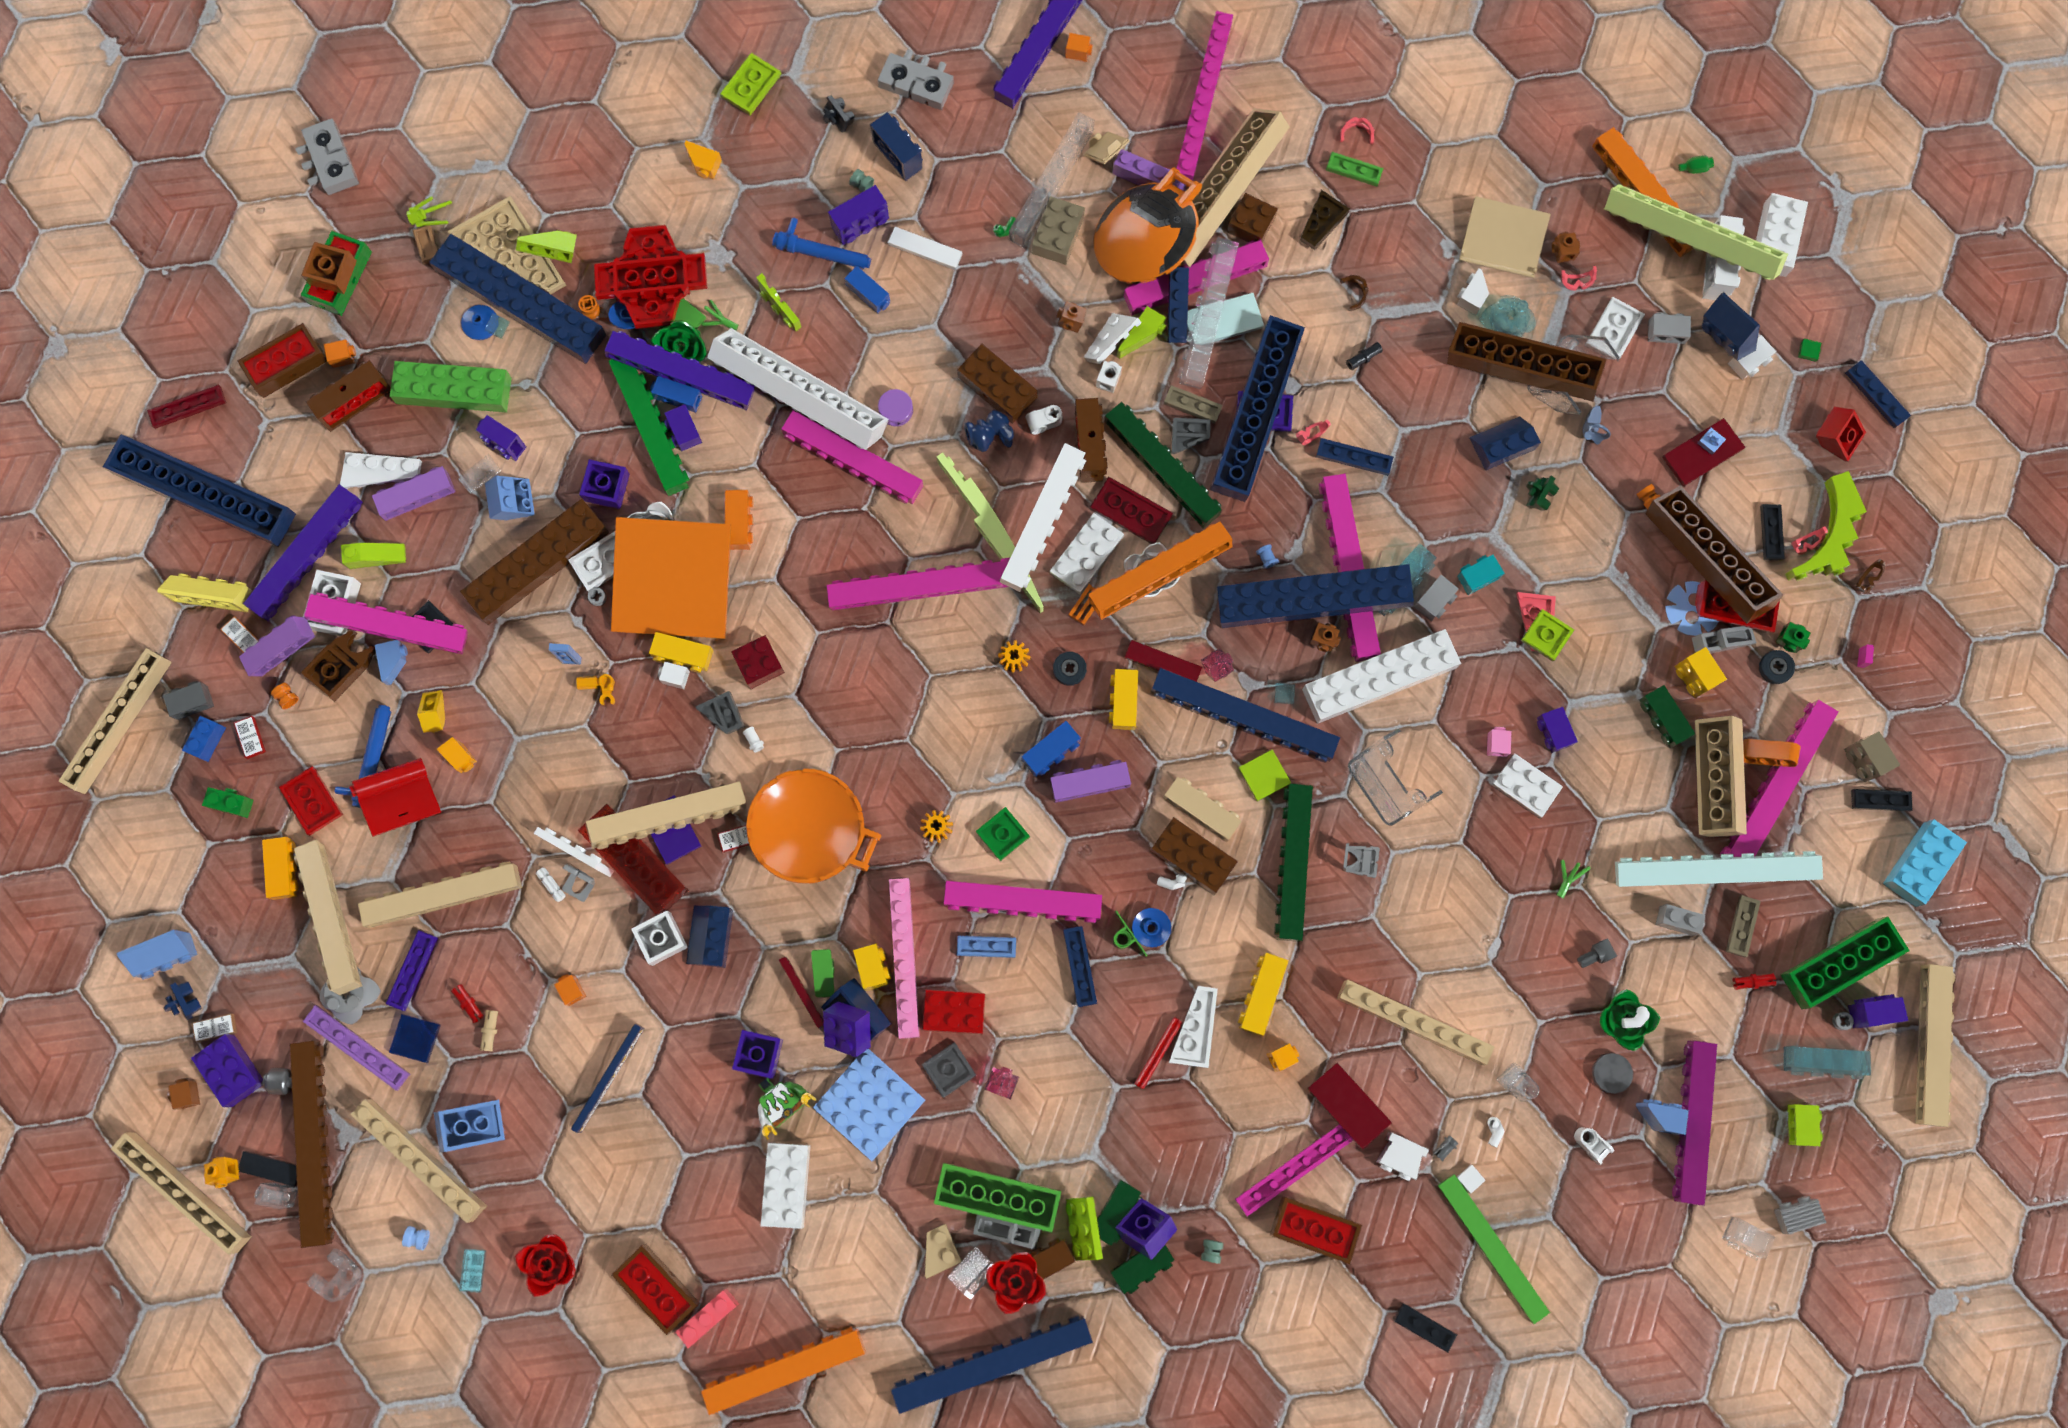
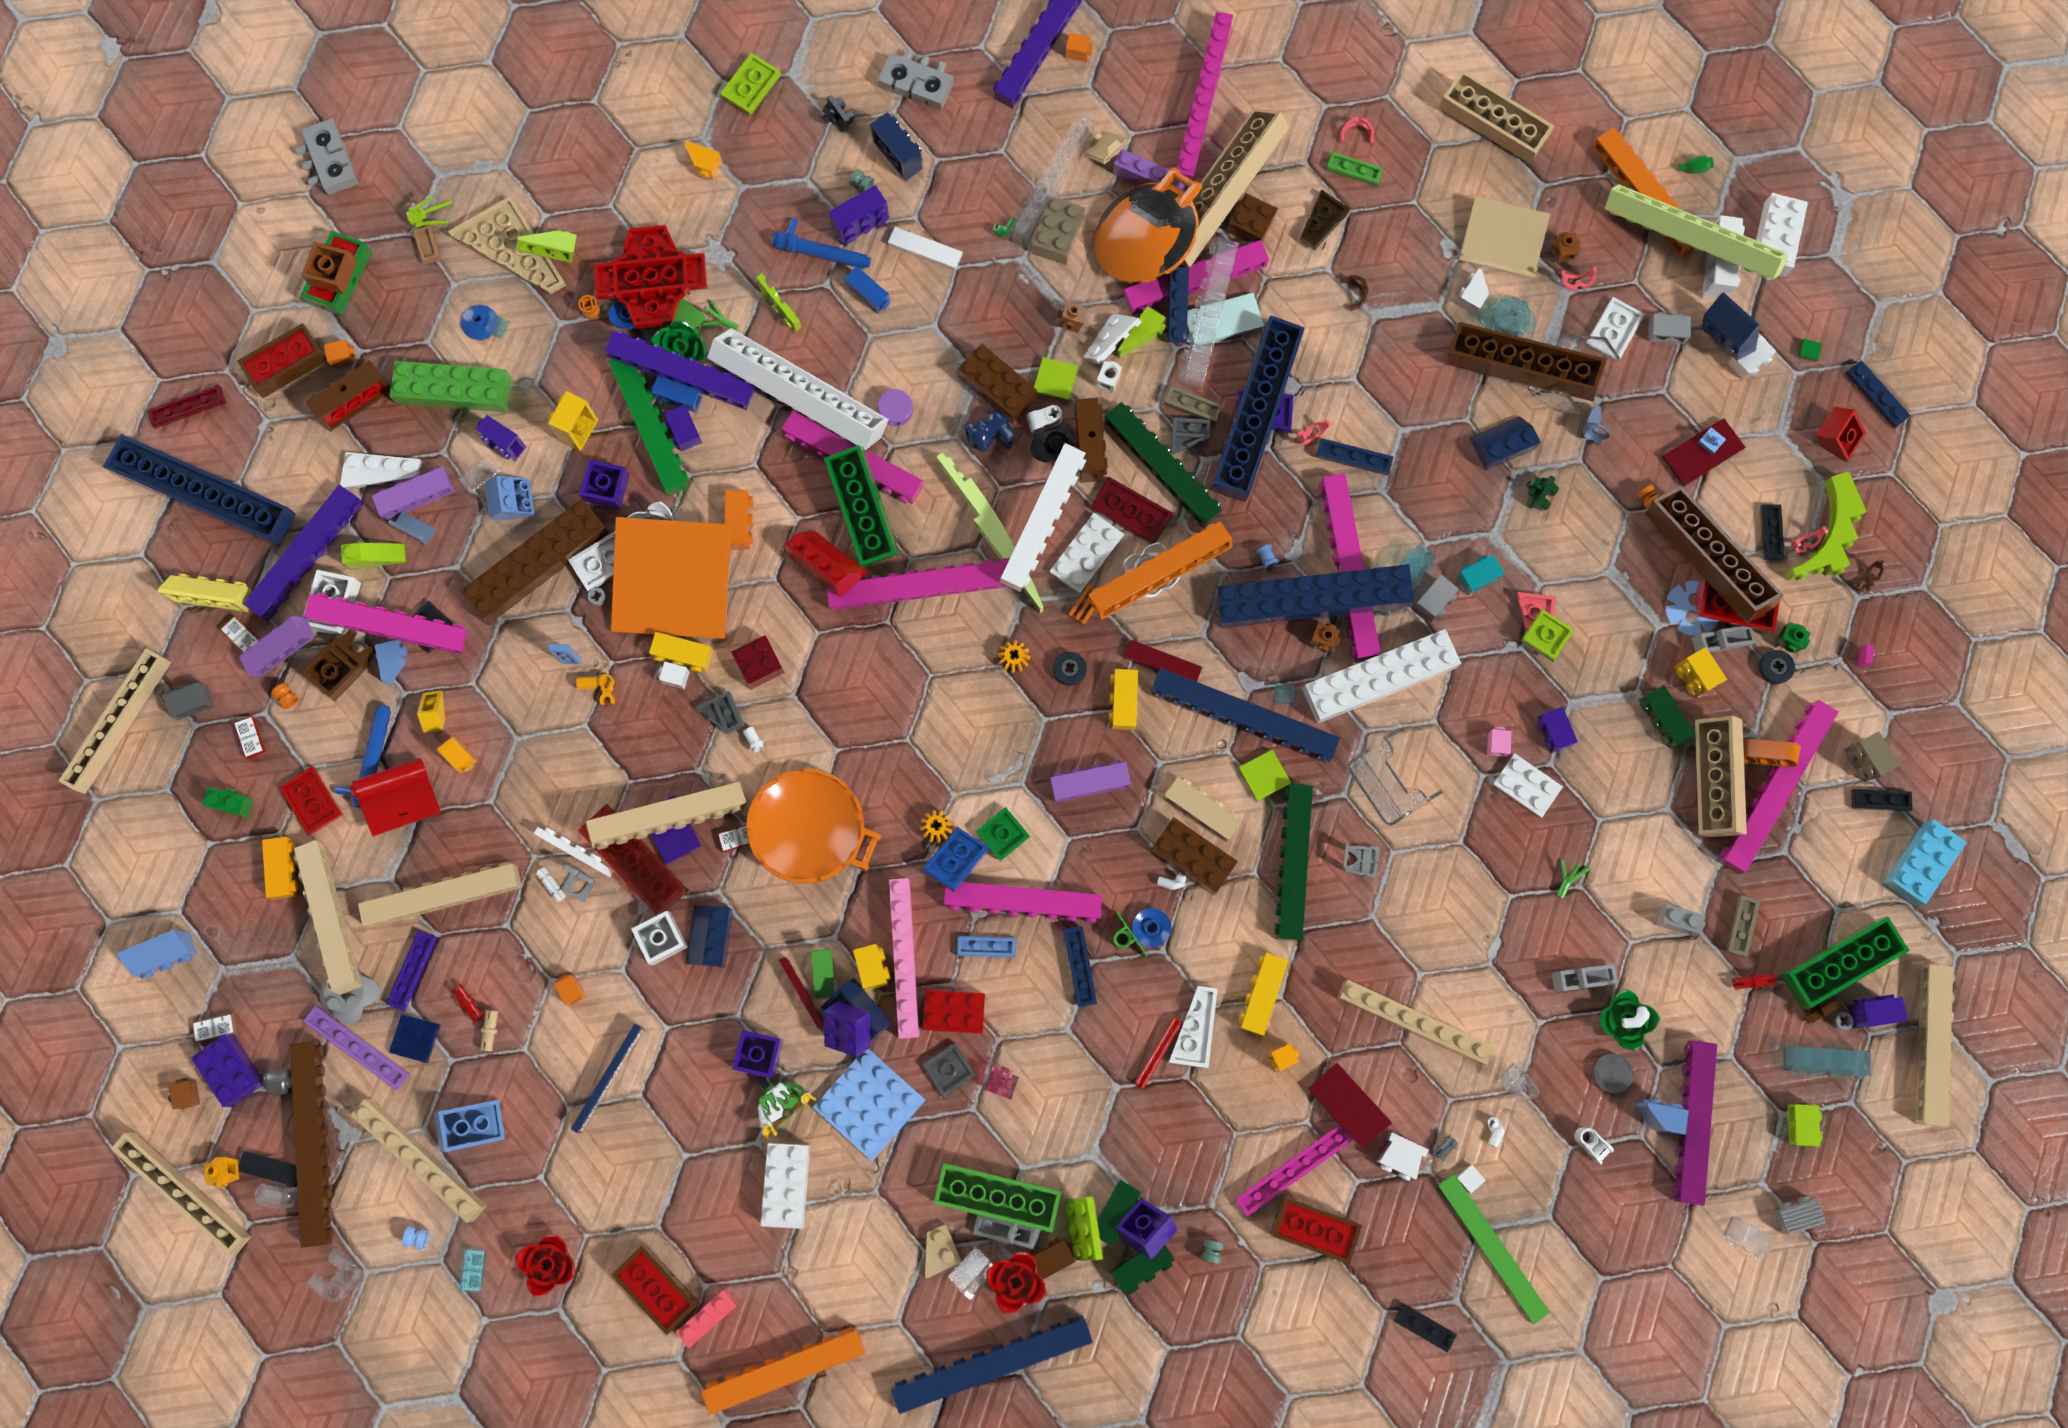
(187, 1007): dark blue hips -> none
(204, 738): blue brick -> none
(413, 528): none -> sand blue panel
(518, 298): dark blue brick -> none
(572, 421): none -> yellow brick
(824, 561): none -> red slope
(862, 506): none -> green brick
(955, 859): none -> blue tile
(1049, 444): none -> black piece
(1051, 749): blue brick -> none
(1056, 379): none -> lime tile
(1217, 664): clear pink brick -> none
(1364, 356): black pin -> none
(1496, 116): none -> tan brick
(1584, 978): none -> light grey slope
(1600, 952): dark grey axle -> none
(1719, 870): light aqua brick -> none
(1825, 1008): none -> reddish brown plate

